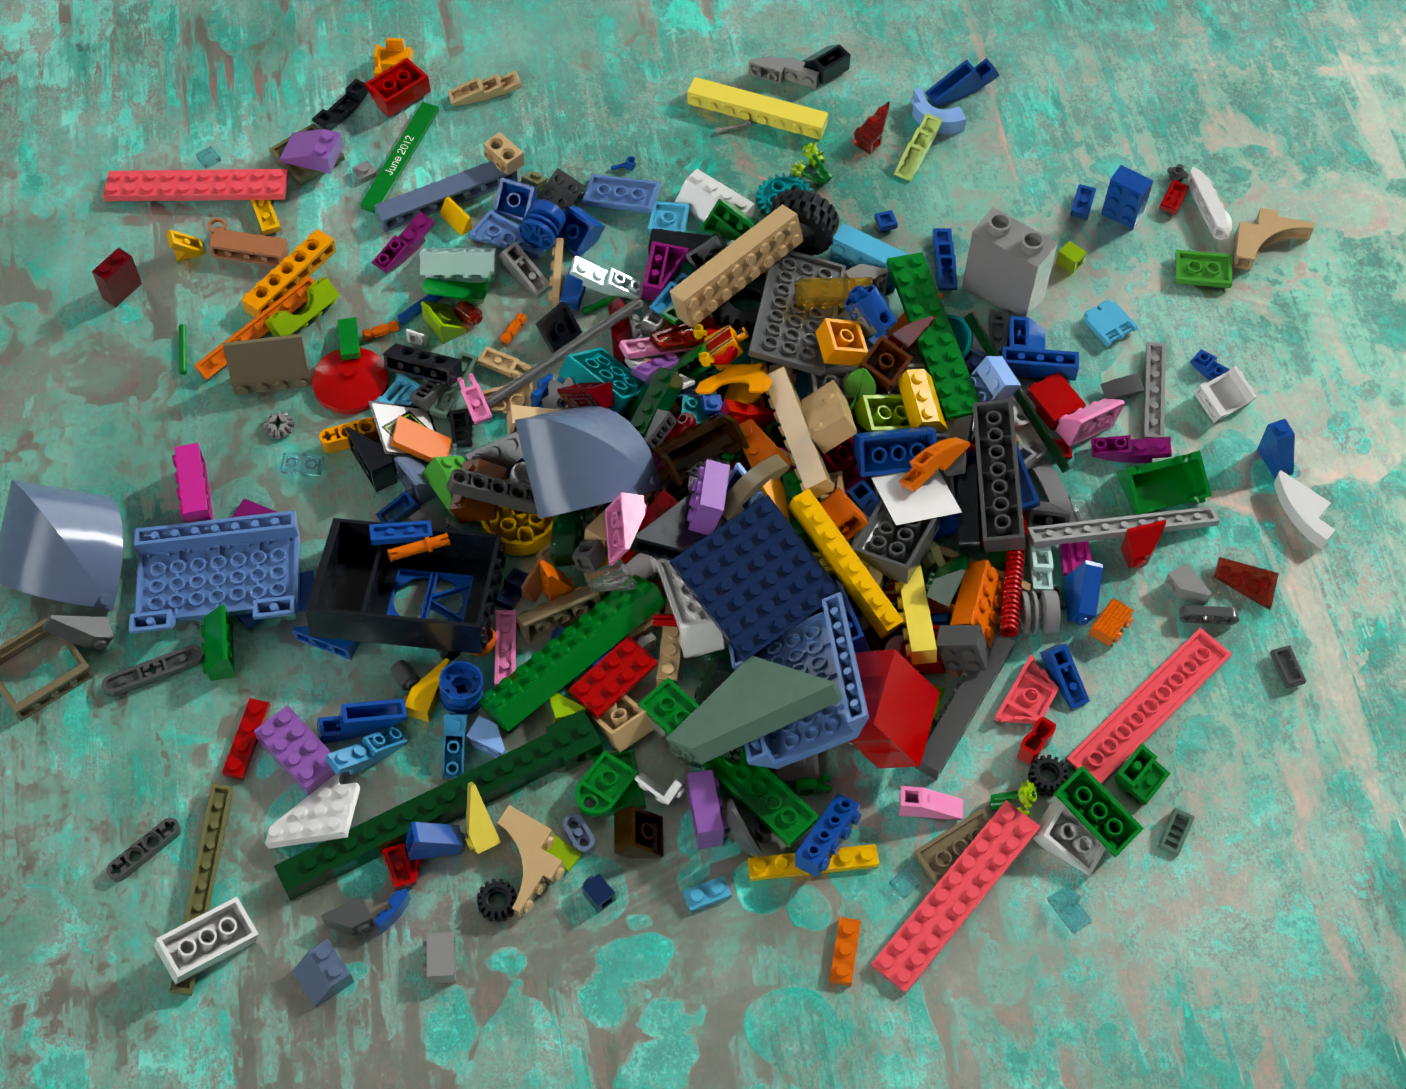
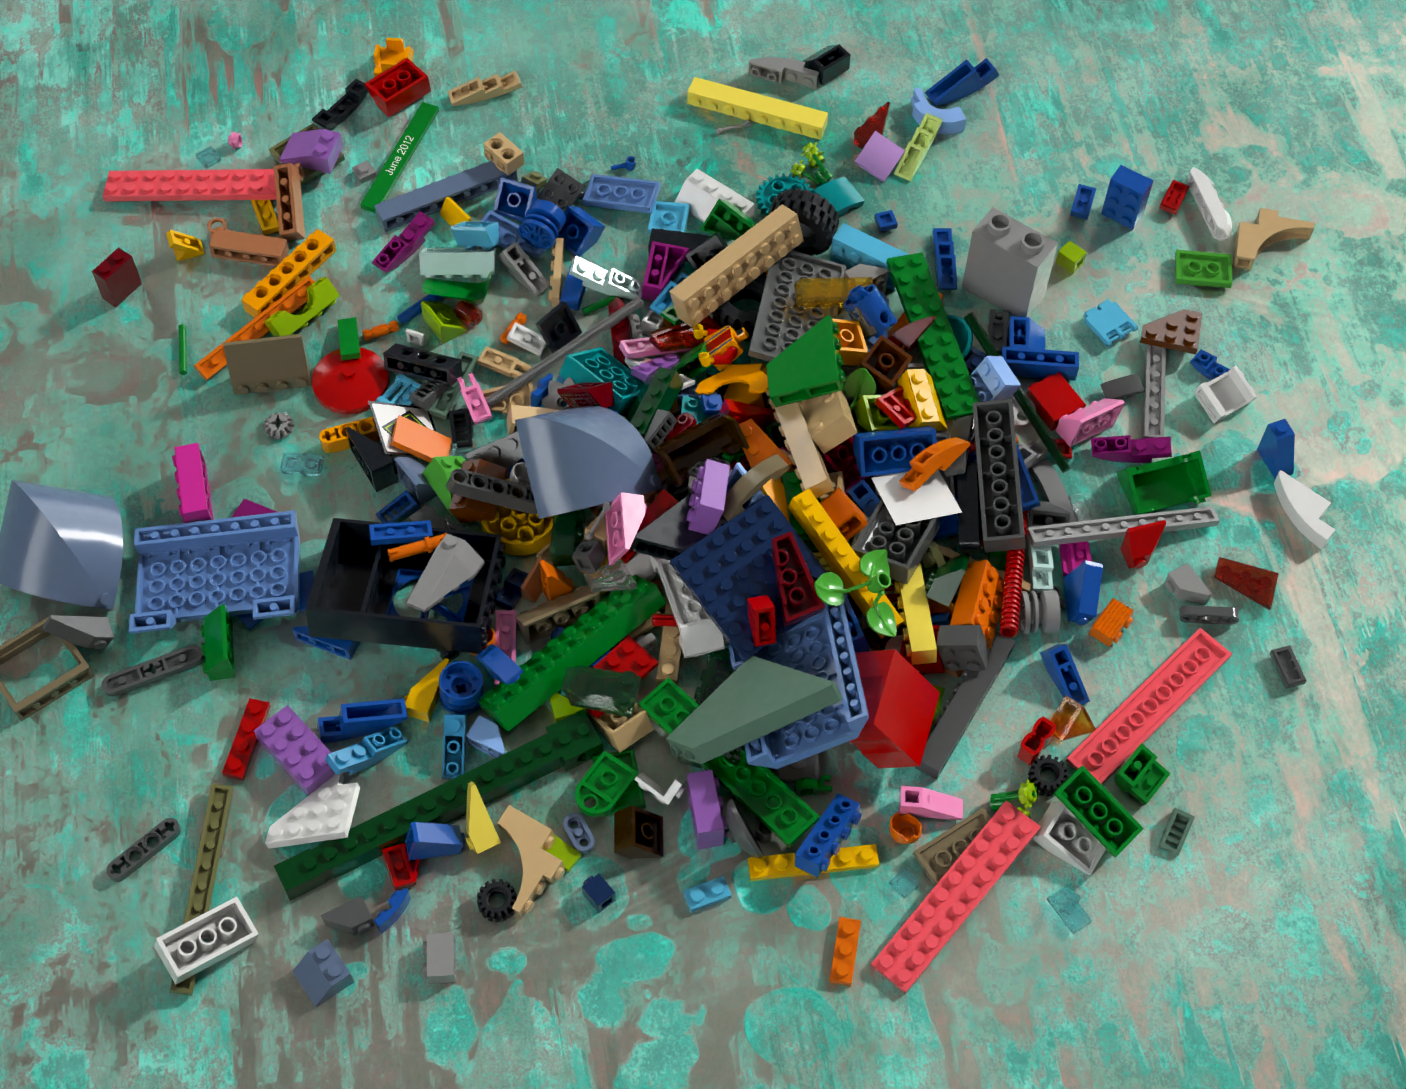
(235, 140): none -> bright pink plate
(289, 201): none -> nougat hinge
(405, 674): dark grey brick -> none
(449, 567): none -> light grey wedge
(476, 234): none -> medium azure slope
(499, 665): none -> blue slope
(526, 339): none -> white plate
(602, 689): none -> clear green slope
(606, 506): none -> light grey hinge
(762, 620): none -> red slope
(794, 581): none -> dark red wedge
(807, 366): none -> green slope
(840, 194): none -> teal slope
(875, 565): none -> bright green plant
(879, 156): none -> lavender slope
(897, 407): none -> red wing
(905, 828): none -> orange hair
(1029, 696): coral wing -> none
(1071, 720): none -> clear orange slope
(1175, 332): none -> plate
(1177, 173): dark grey plate -> none

